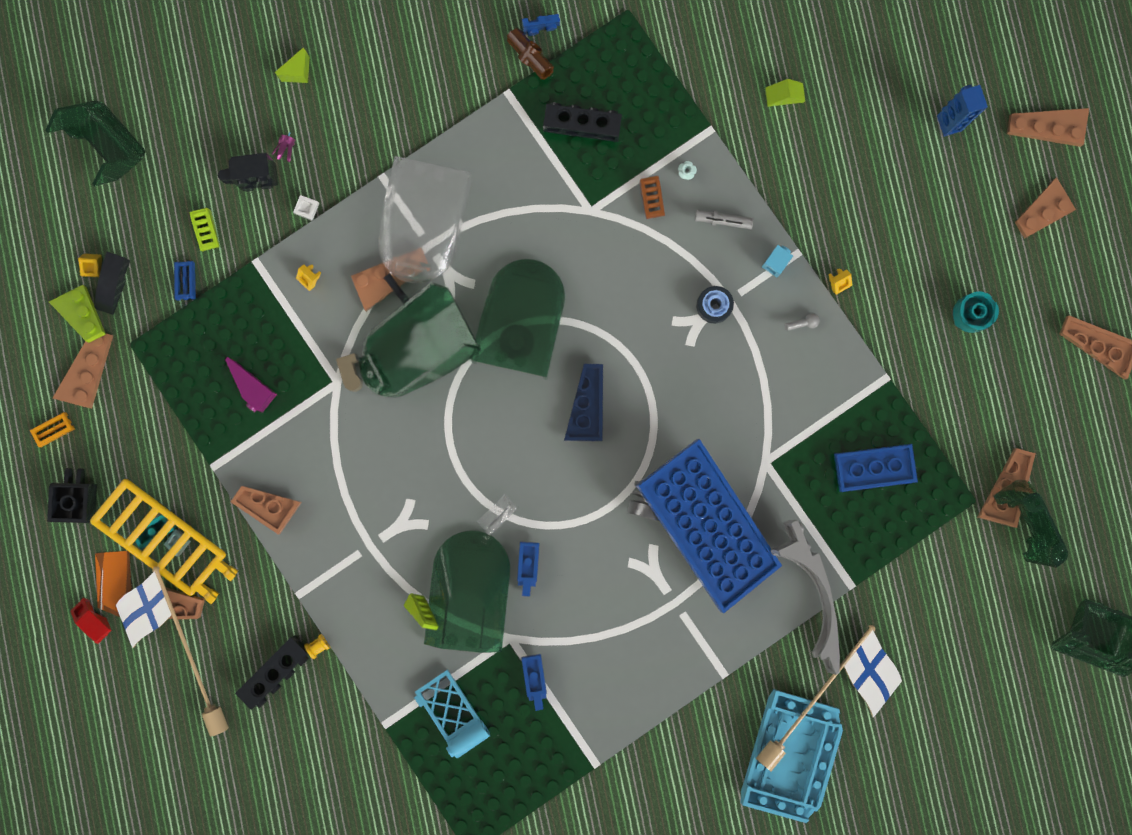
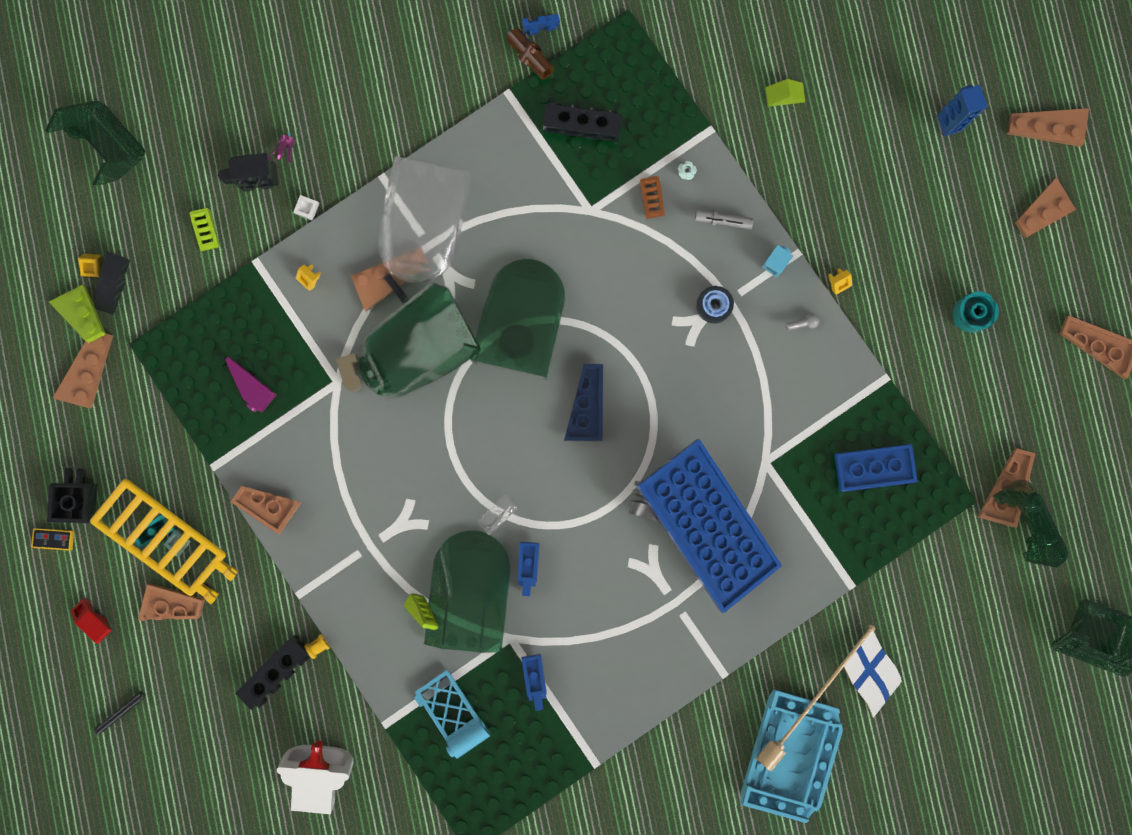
(52, 539): none -> tile
(67, 422): light orange tile -> none
(112, 579): orange sticker -> none
(119, 713): none -> black bar
(148, 609): flag -> none
(192, 290): blue tile -> none
(295, 69): lime slope -> none
(315, 775): none -> white piece
(799, 551): light grey slope -> none

